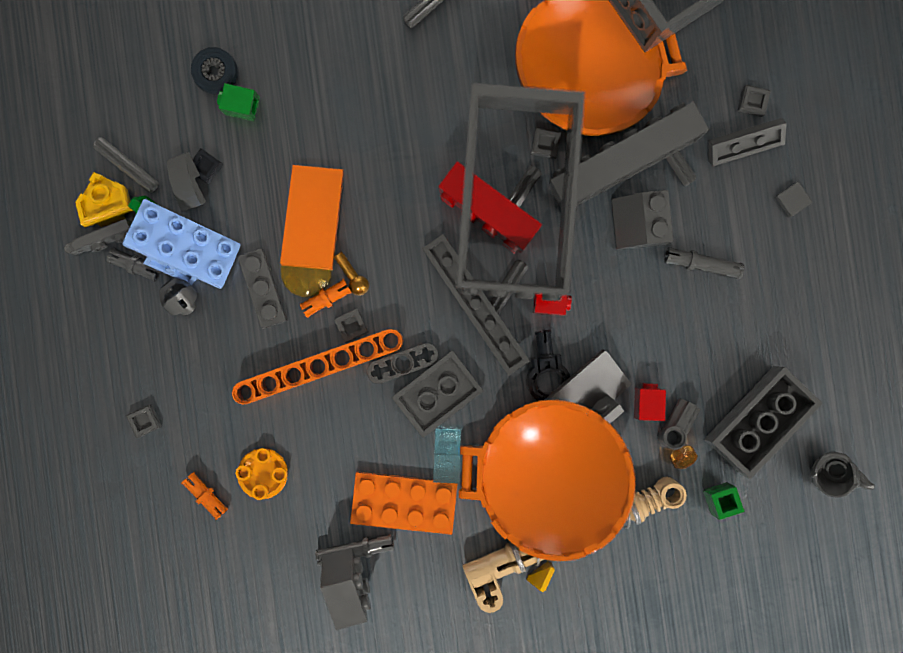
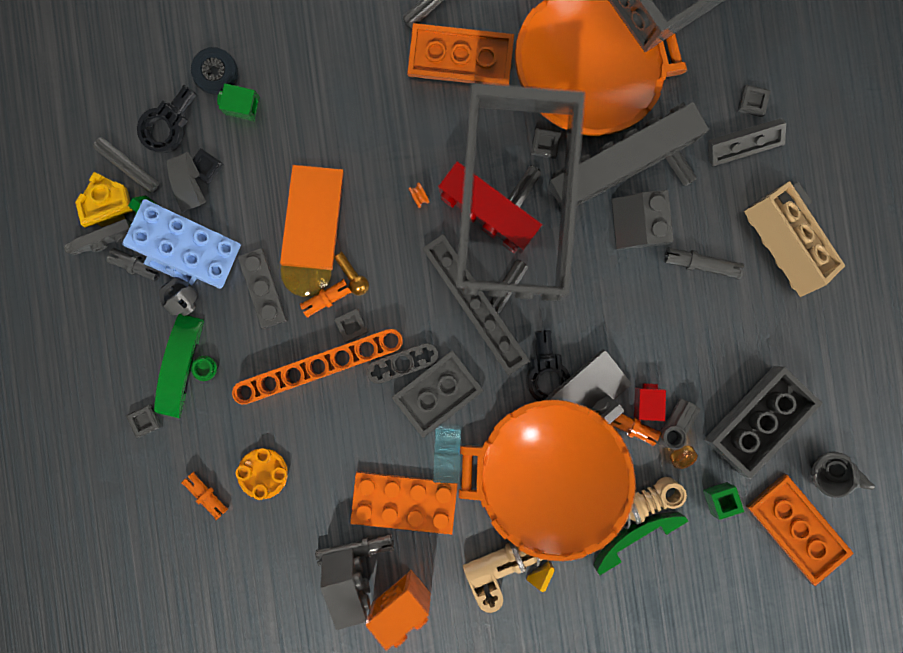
(175, 122): none -> black pin
(176, 365): none -> green slope
(204, 368): none -> green plate
(399, 611): none -> orange brick
(418, 195): none -> orange bush
(460, 55): none -> orange plate
(552, 307): red brick -> none
(635, 428): none -> orange pin
(665, 521): none -> green slope
(795, 240): none -> tan slope
(799, 529): none -> orange tile

